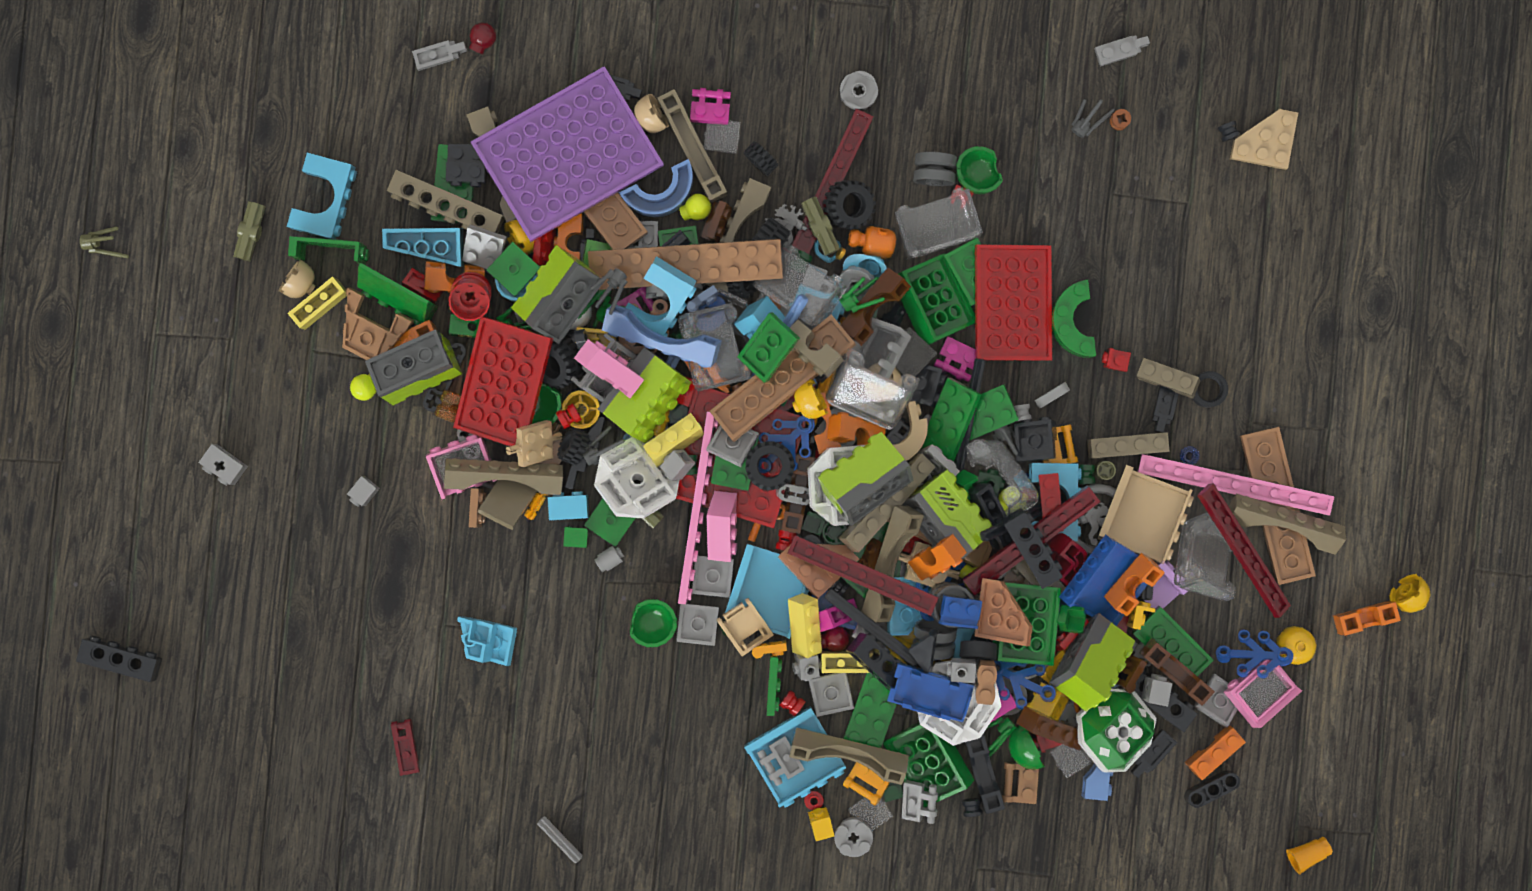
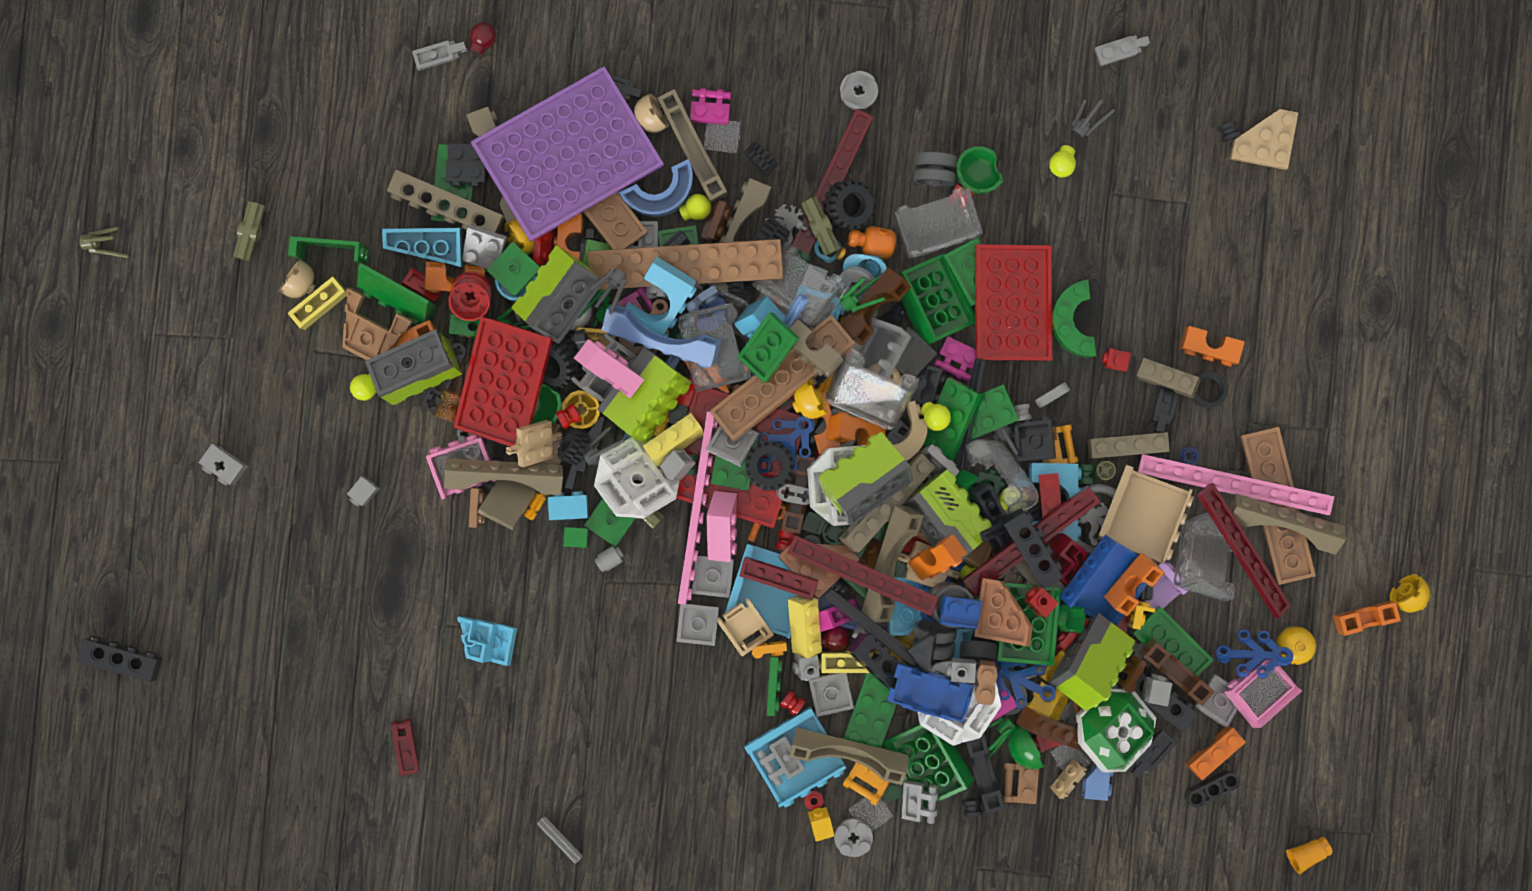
(328, 222): medium azure arch -> none
(652, 623): green cylinder -> none
(779, 578): none -> dark red plate
(935, 416): none -> neon yellow piece
(1040, 601): none -> red brick
(1063, 162): none -> neon yellow piece
(1064, 783): none -> tan hinge
(1118, 123): dark orange wheel -> none
(1194, 343): none -> orange arch

